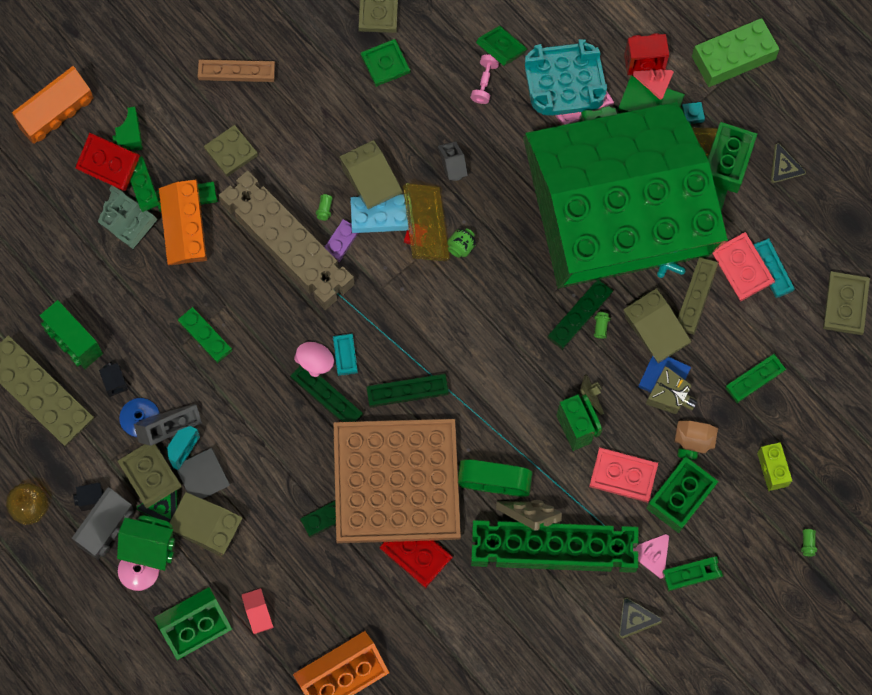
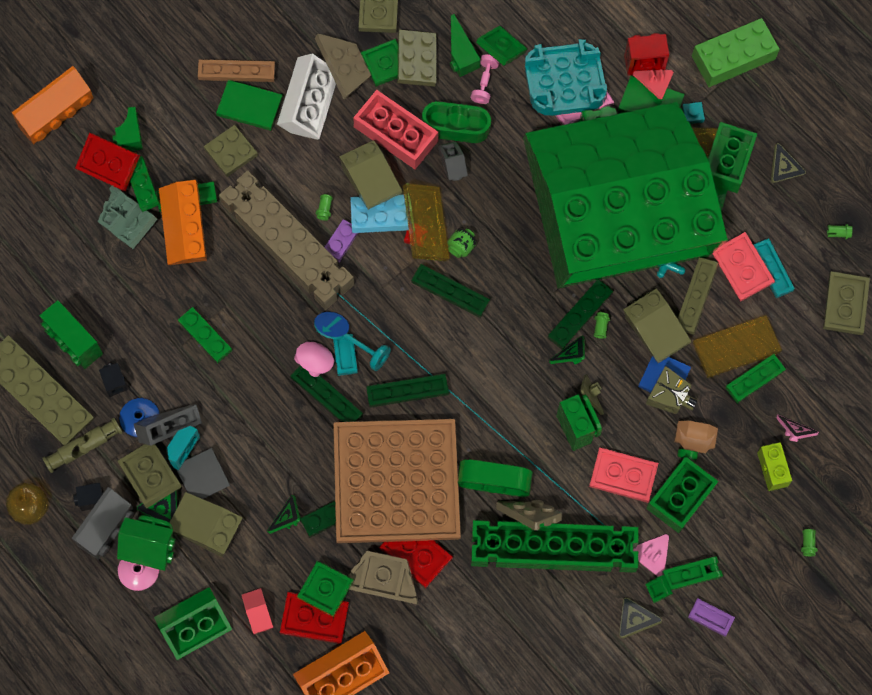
(89, 441): none -> olive piece
(249, 105): none -> green tile
(287, 516): none -> piece
(307, 97): none -> white slope
(309, 622): none -> red tile
(325, 588): none -> green tile
(336, 326): none -> piece
(344, 63): none -> dark tan wing
(384, 577): none -> dark tan wing
(395, 129): none -> coral brick
(416, 58): none -> olive plate
(450, 291): none -> dark green plate
(458, 121): none -> green plant
(463, 55): none -> green slope
(573, 352): none -> piece
(659, 589): none -> green tile
(711, 617): none -> medium lavender tile
(737, 346): none -> clear yellow tile
(796, 430): none -> piece
(839, 231): none -> bright green pin

